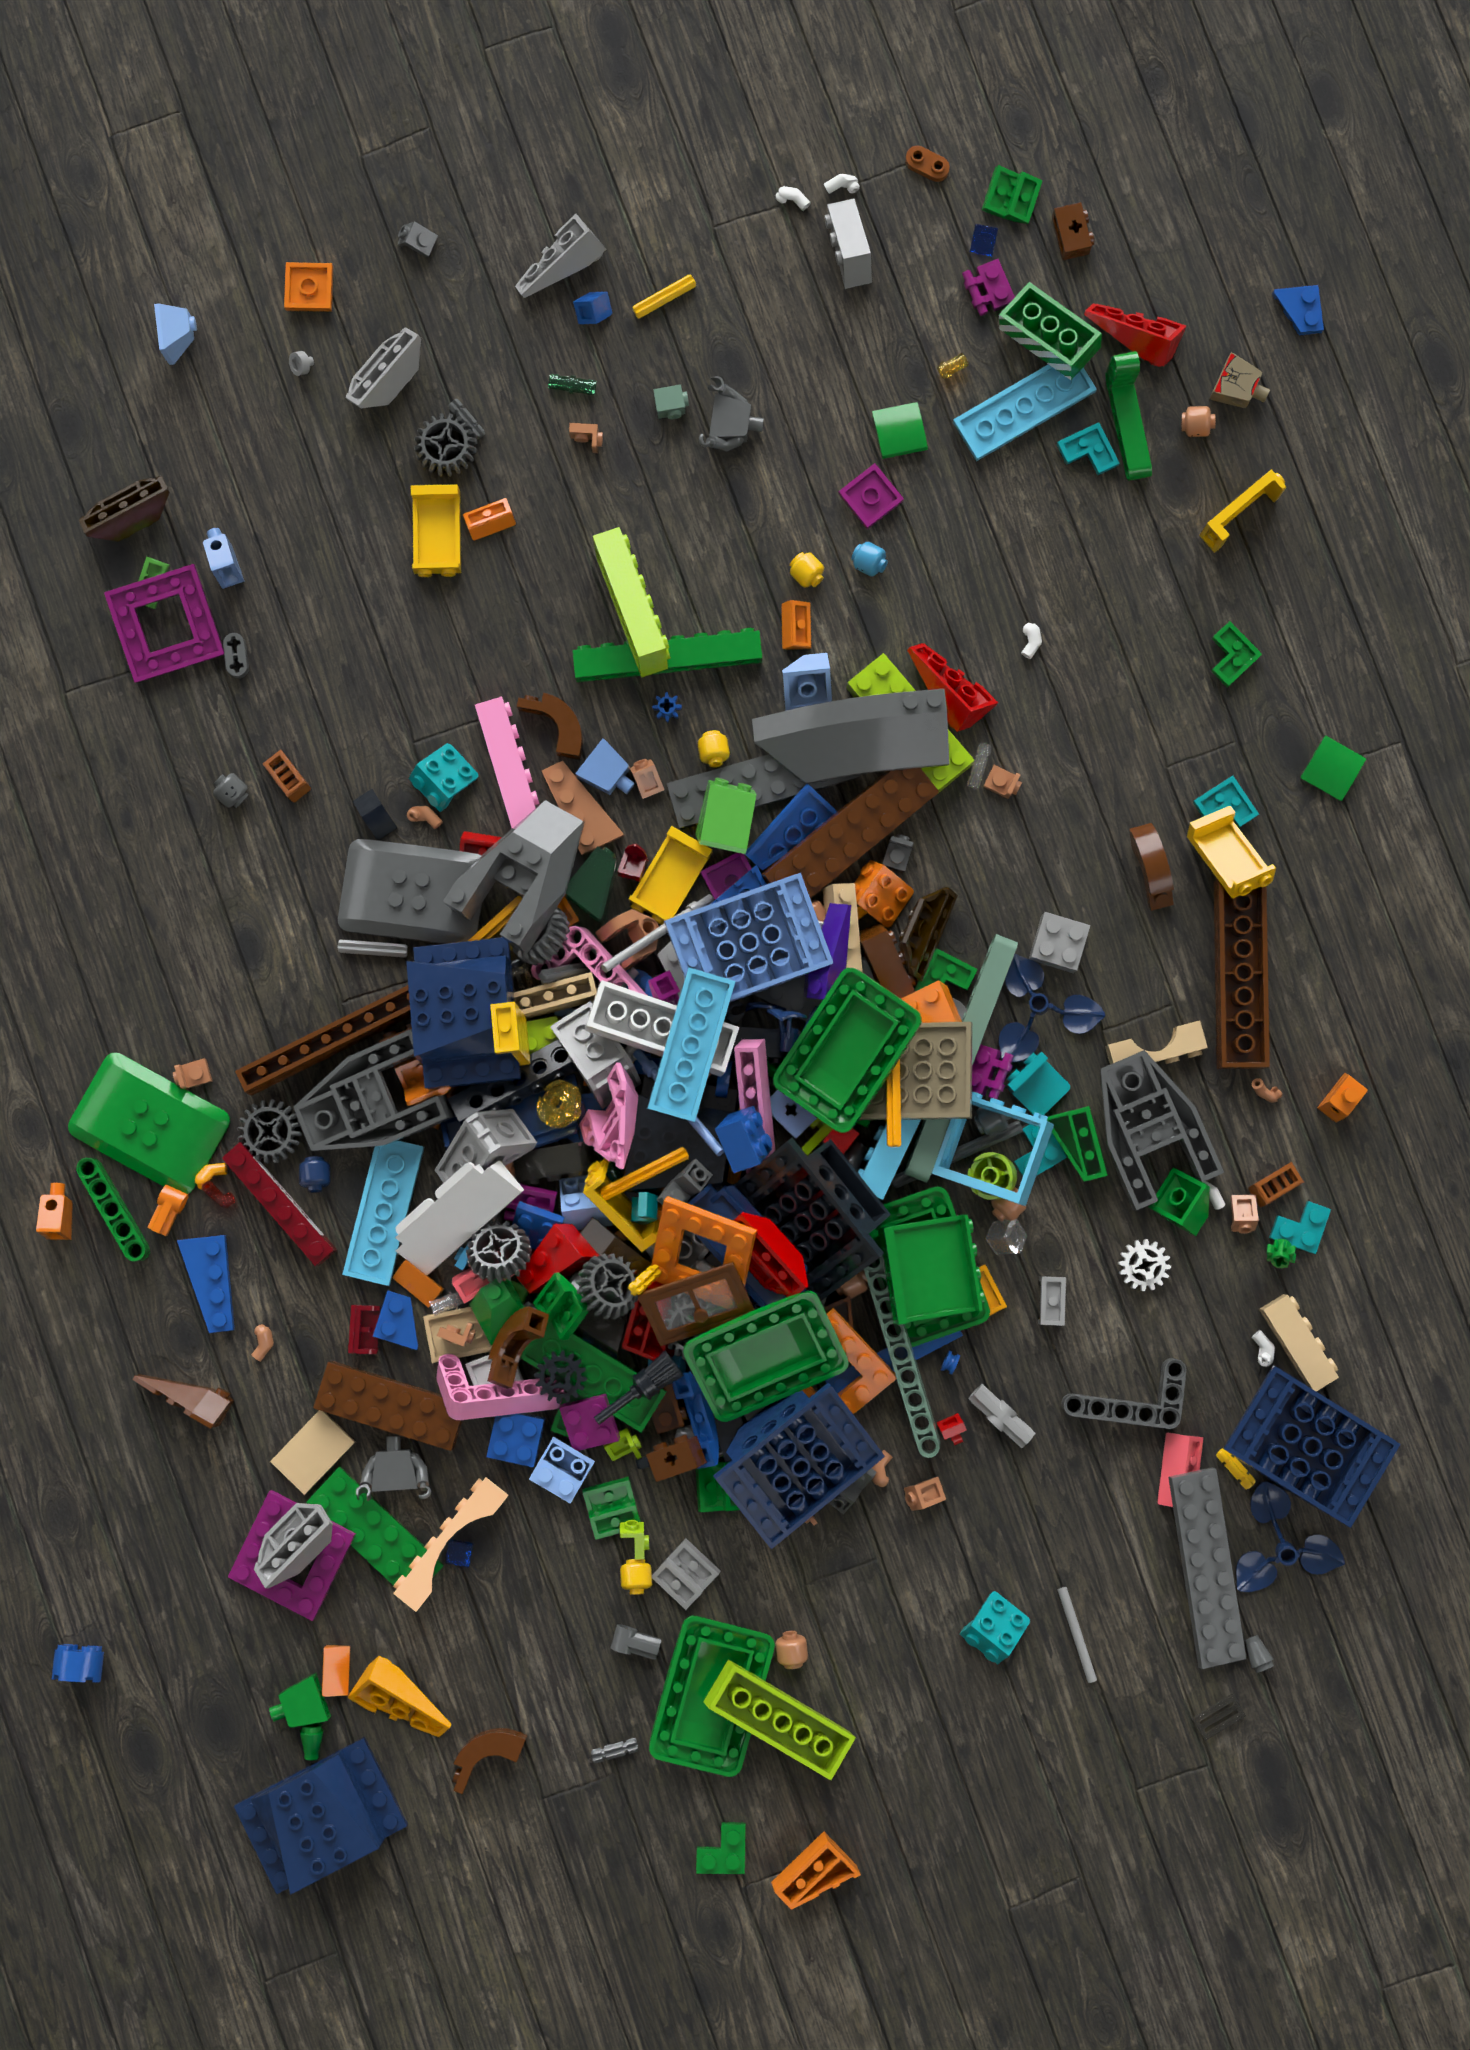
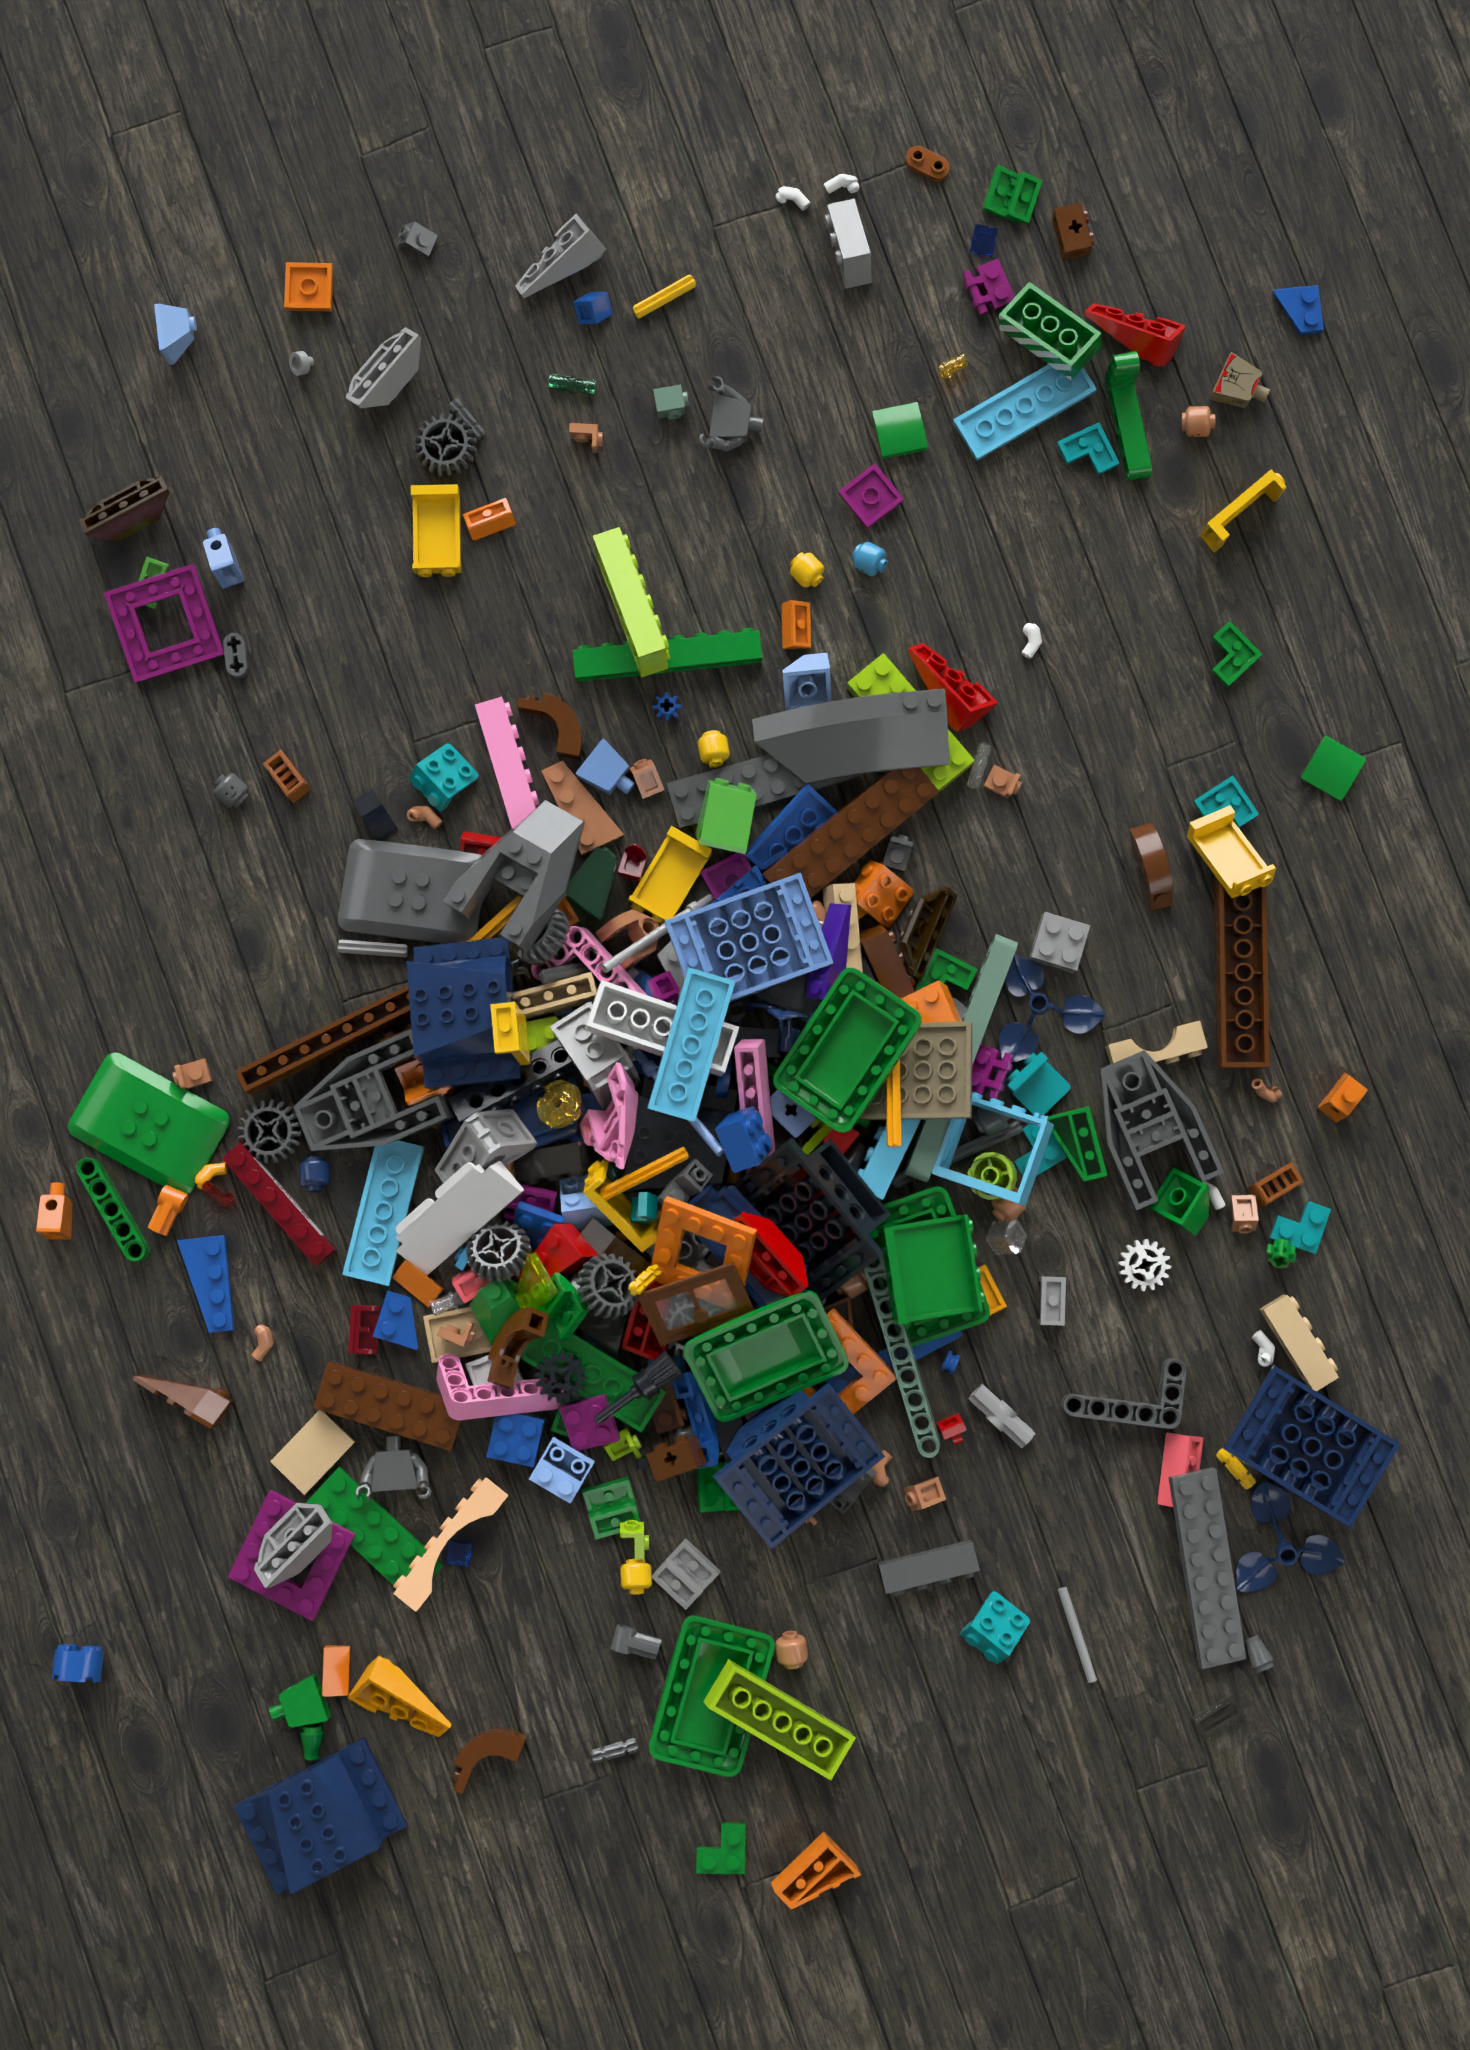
(535, 1284): none -> clear neon green wing
(929, 1567): none -> dark grey brick

